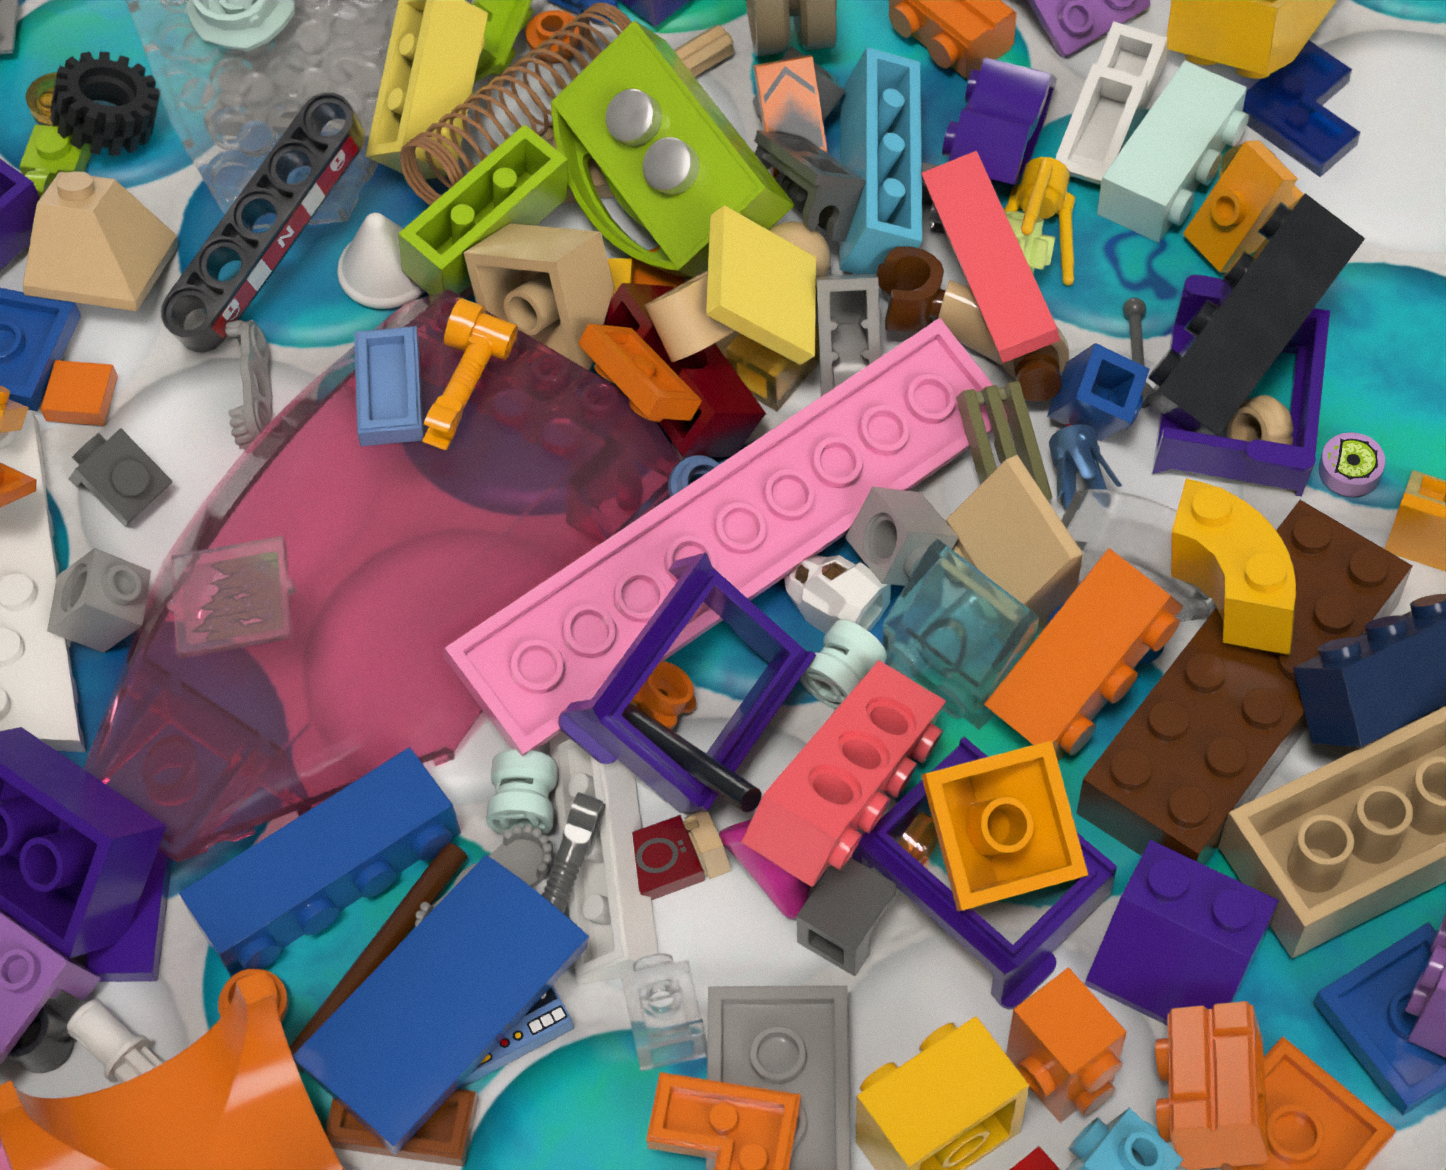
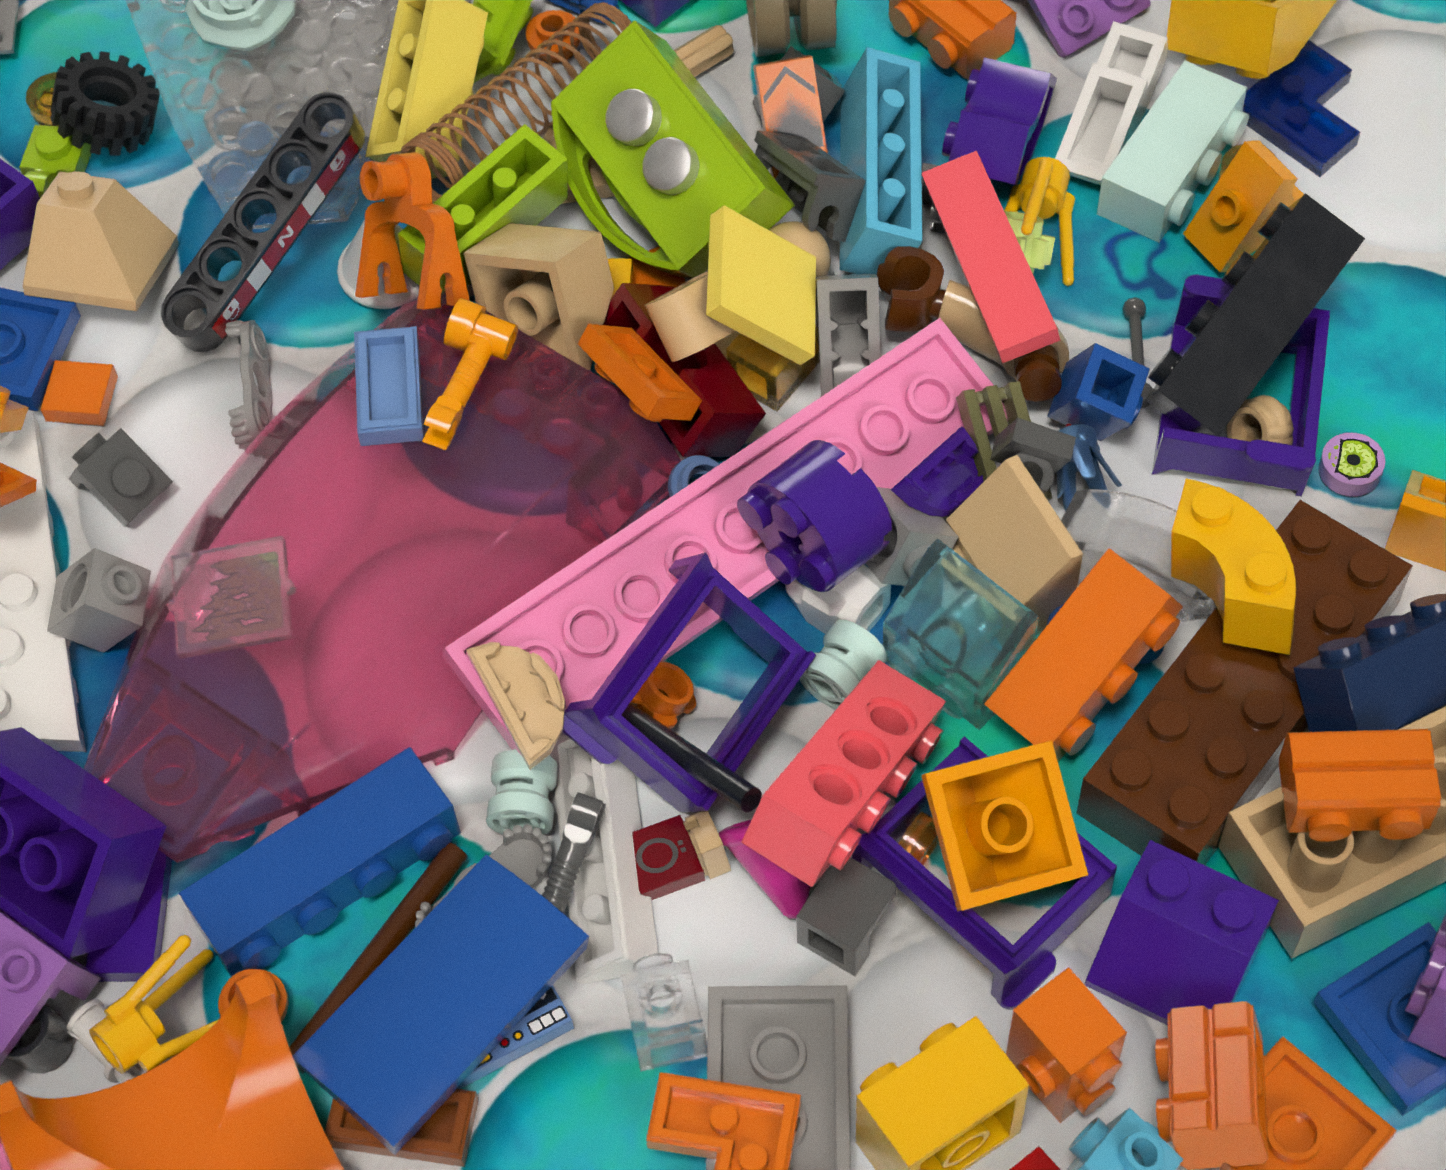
(132, 1027): none -> yellow plant
(407, 196): none -> orange piece
(524, 696): none -> tan plate
(816, 517): none -> dark purple brick
(943, 477): none -> dark purple tile
(1038, 447): none -> dark grey tile
(1359, 783): none -> orange brick

